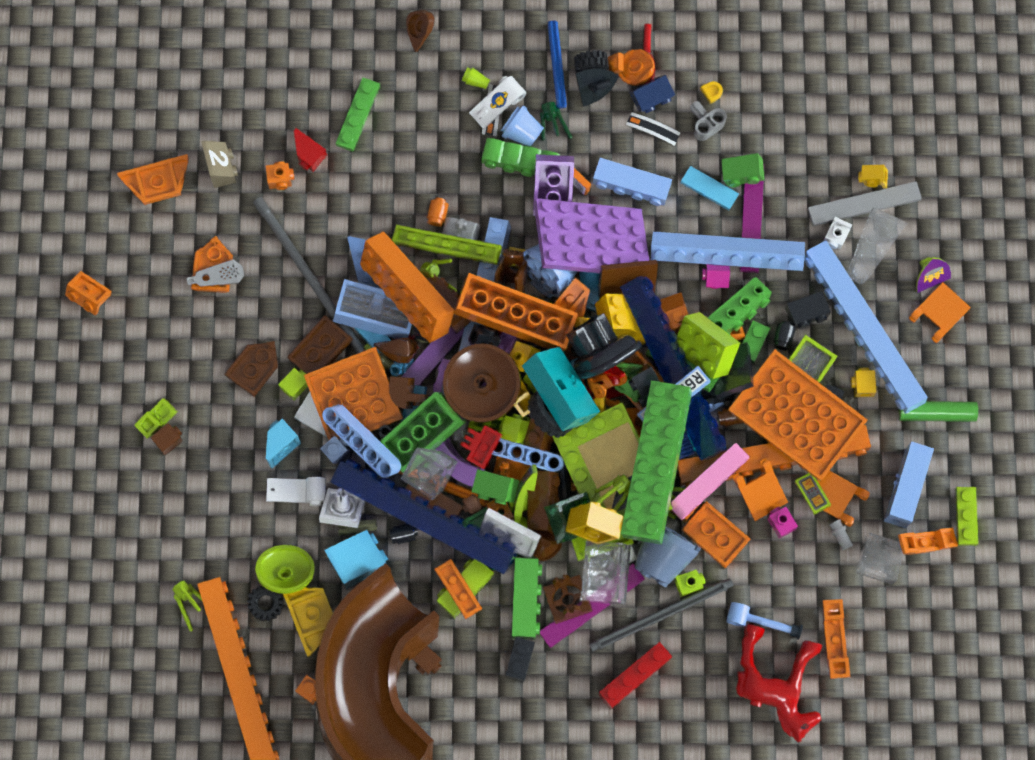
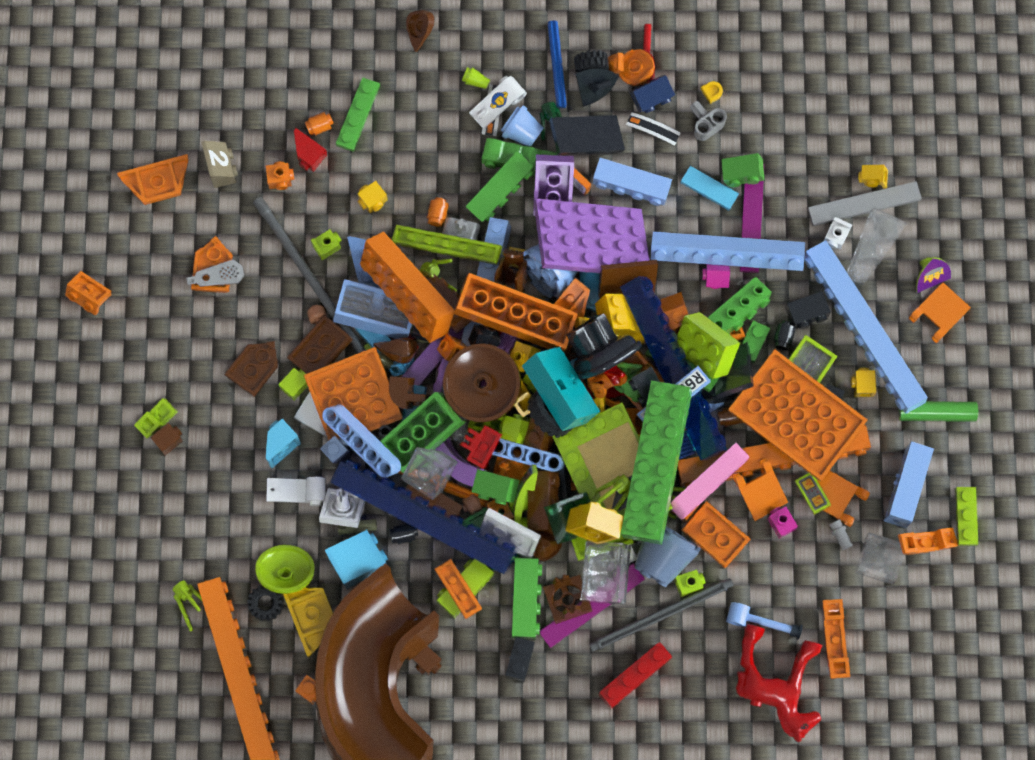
(315, 313): none -> nougat piece
(319, 123): none -> orange brick
(326, 250): none -> lime brick
(371, 197): none -> yellow brick
(450, 346): none -> orange brick
(500, 186): none -> bright green brick
(586, 135): none -> black tile

